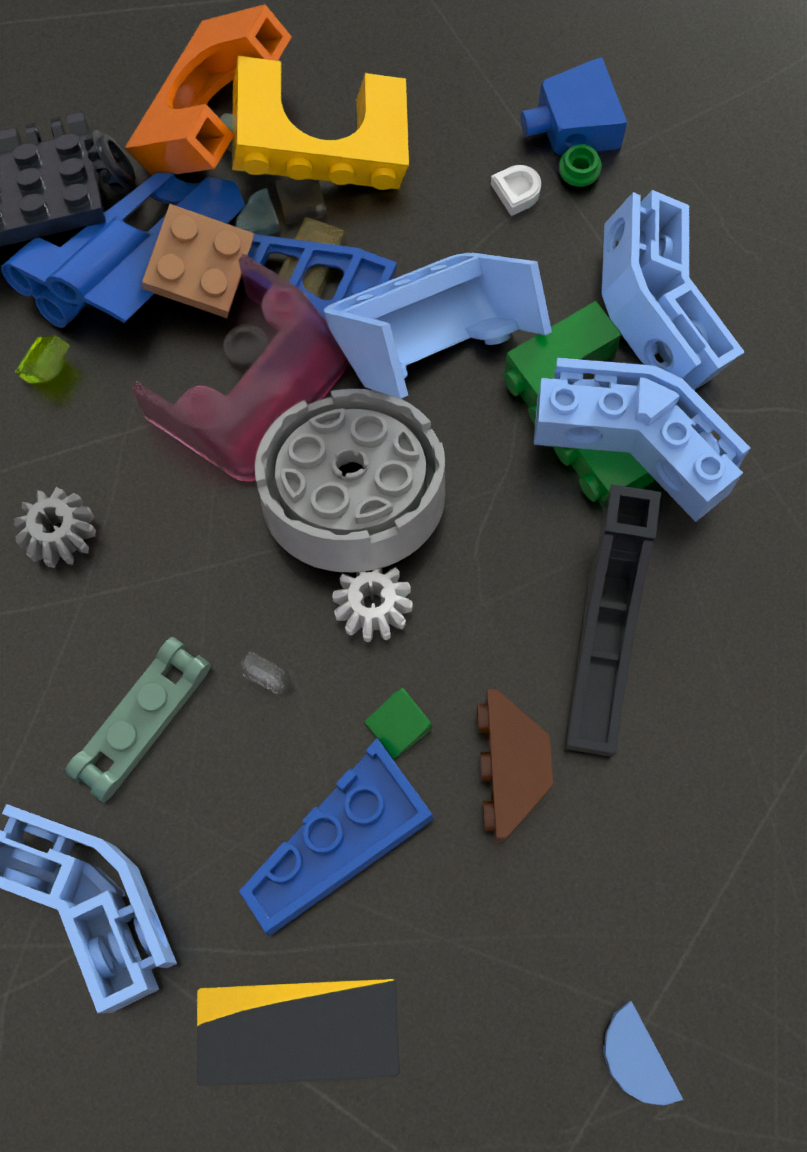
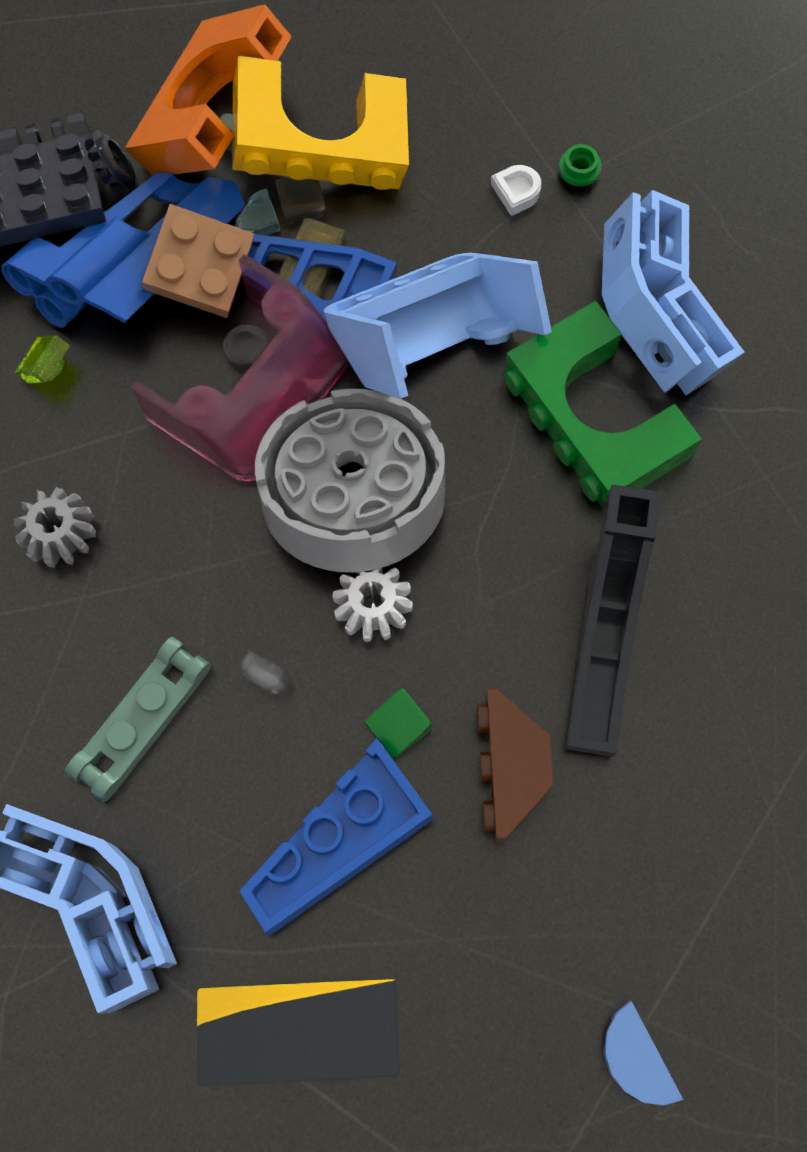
(578, 109): blue torso -> none
(649, 417): light blue brick -> none

